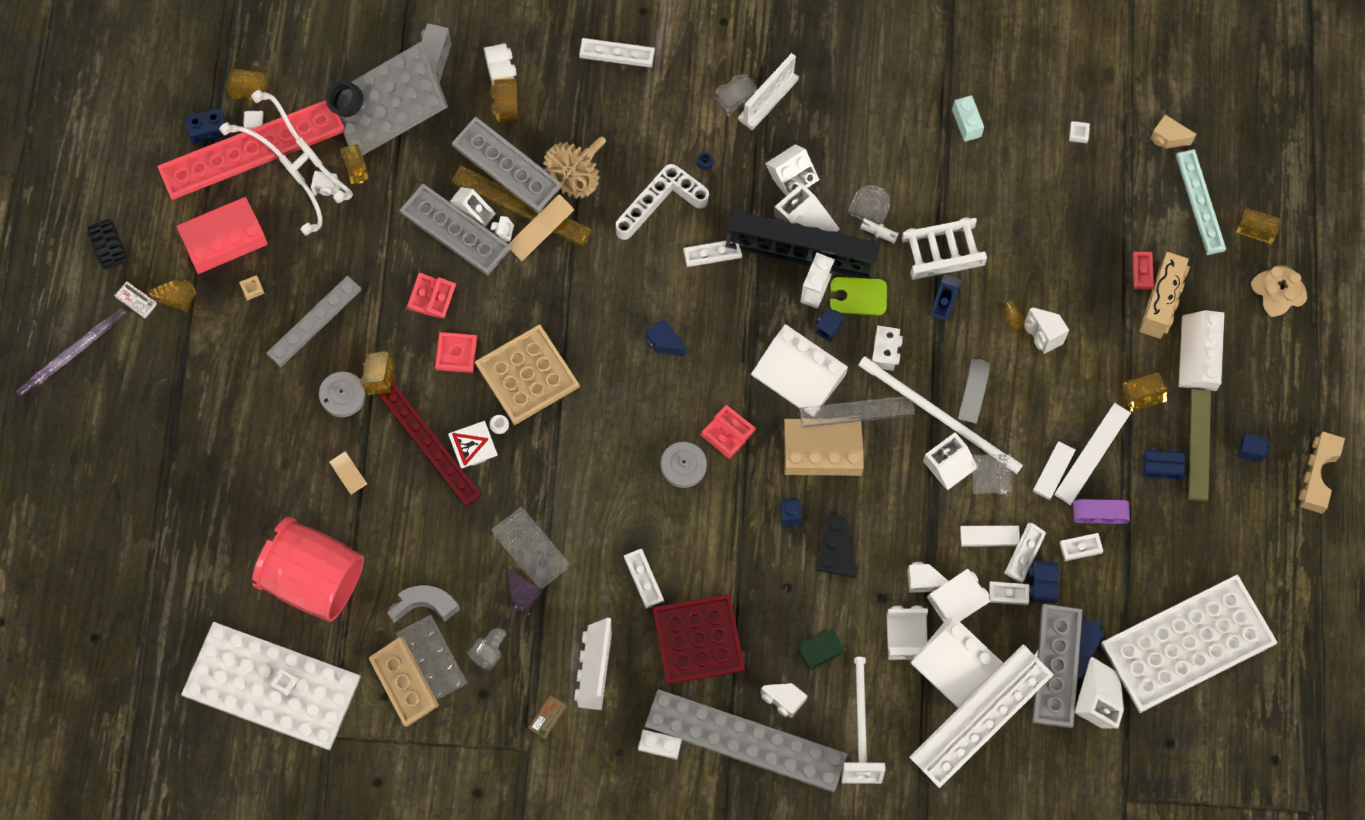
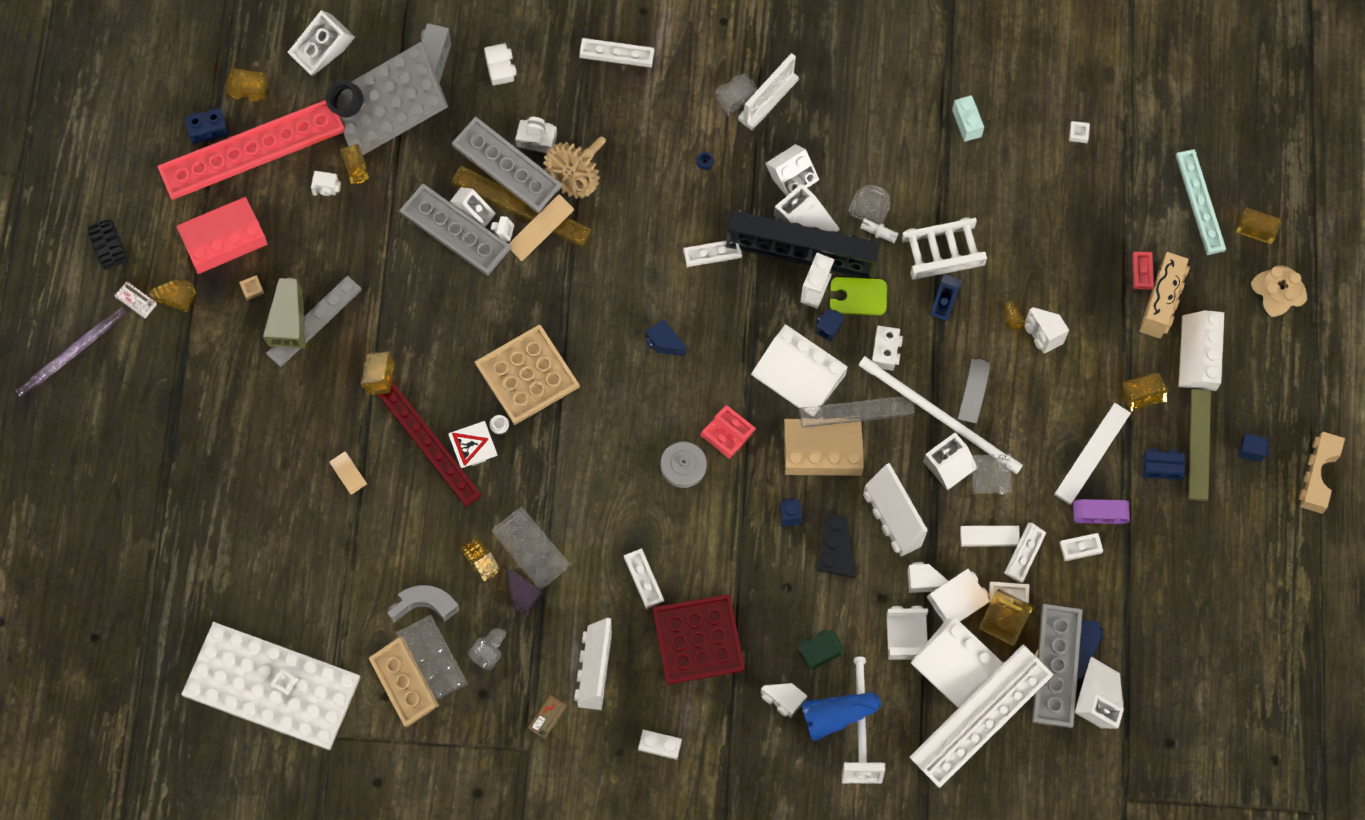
(253, 119): white tile -> none
(257, 96): white bar -> none
(286, 317): none -> slope
(308, 570): coral piece -> none
(320, 43): none -> white slope
(342, 394): light grey wheel -> none
(431, 295): coral slope -> none
(456, 352): coral tile -> none
(480, 559): none -> clear yellow slope
(505, 97): clear yellow brick -> none
(536, 135): none -> white brick
(650, 193): white beam -> none
(746, 740): light grey plate -> none
(835, 713): none -> blue cone
(895, 511): none -> white slope
(1005, 617): none -> clear yellow brick
(1044, 582): dark blue brick -> none
(1054, 470): white tile -> none
(1172, 134): tan slope -> none
(1188, 643): white plate -> none

